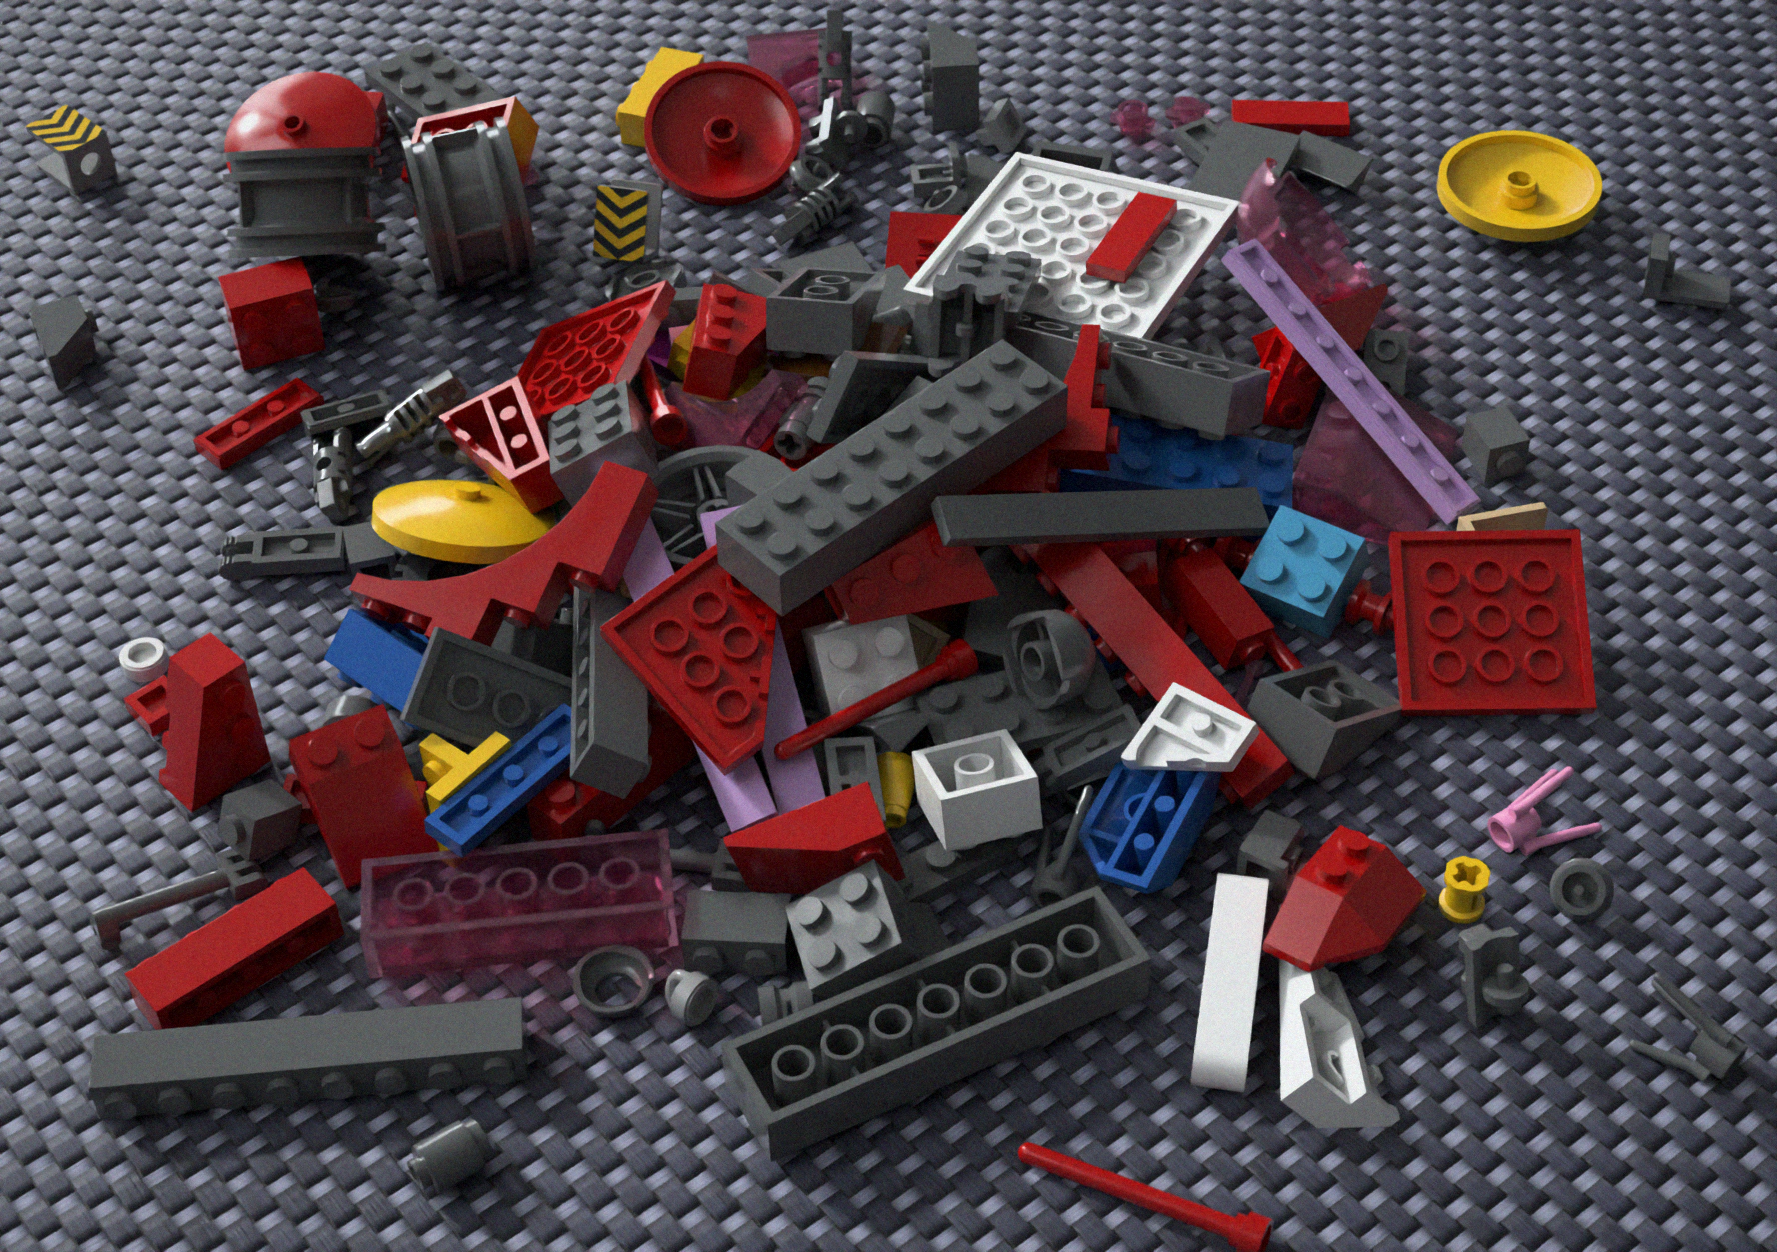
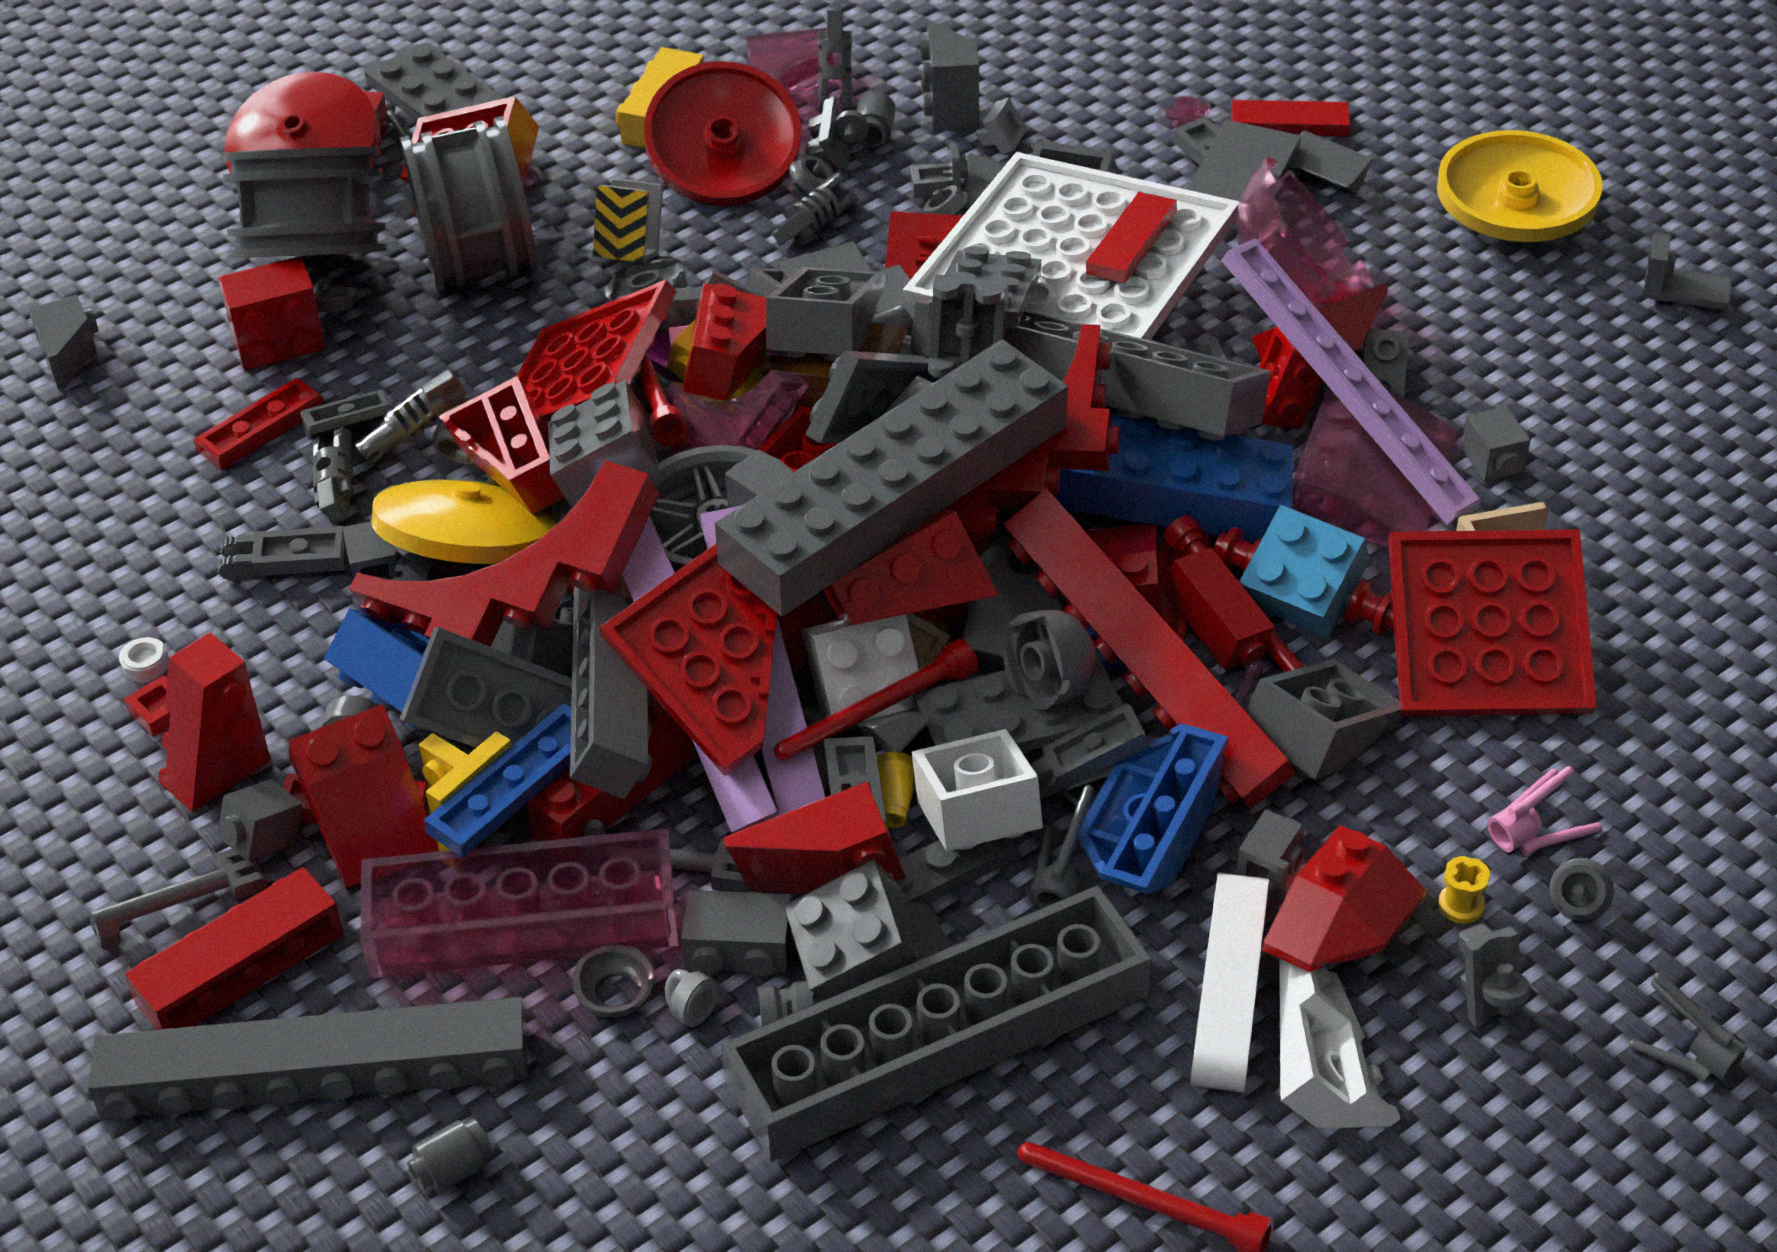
(74, 147): piece -> none
(791, 437): dark grey axle -> none
(1098, 516): dark grey tile -> none
(1132, 117): clear pink plate -> none
(1190, 735): white wing -> none

